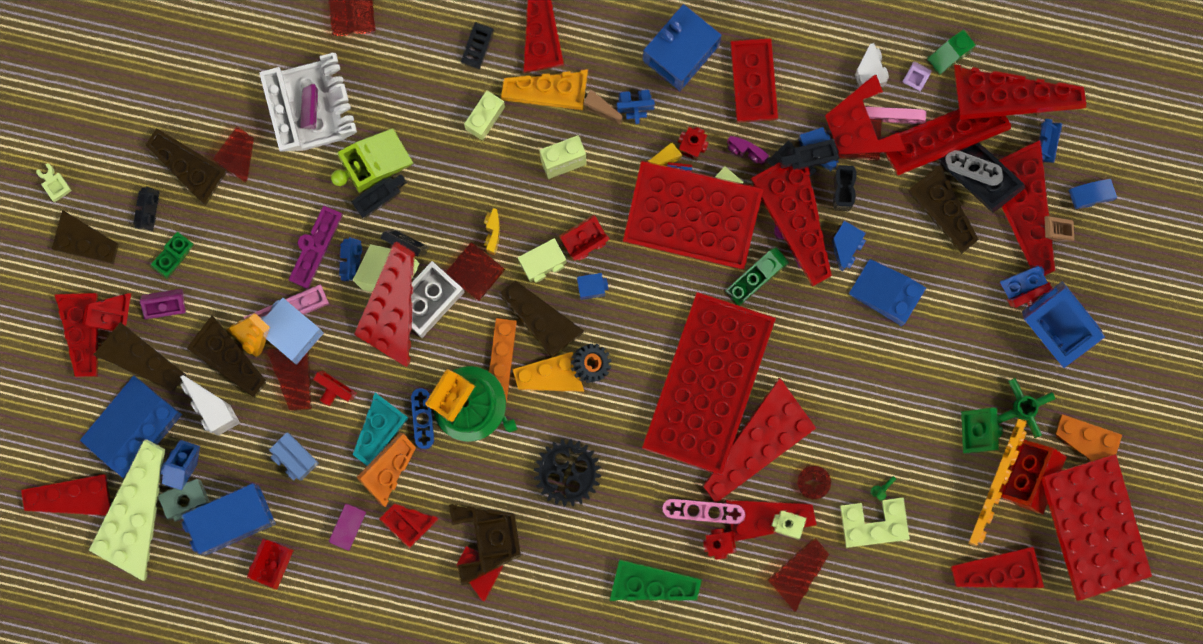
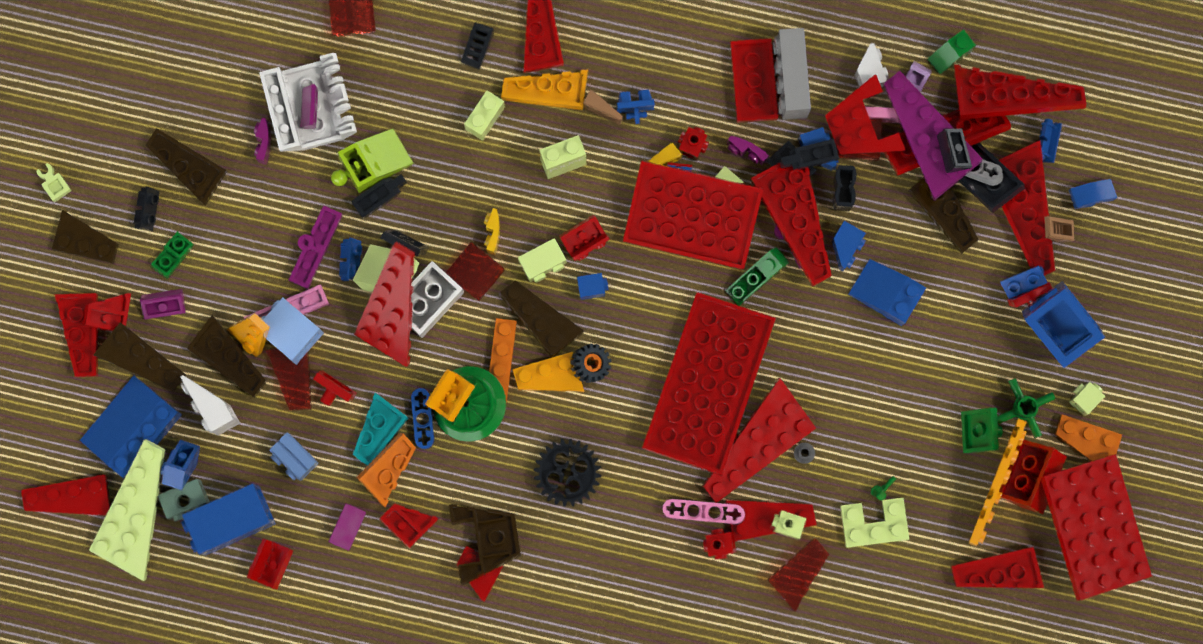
(236, 154): clear red wing -> none
(263, 135): none -> magenta slope
(509, 425): green hand -> none
(645, 582): green wing -> none
(681, 47): blue piece -> none
(793, 74): none -> light grey brick
(797, 453): none -> flat silver plate
(821, 475): clear red gear -> none
(921, 126): none -> magenta wing
(954, 150): none -> black slope
(1087, 397): none -> yellowish green brick

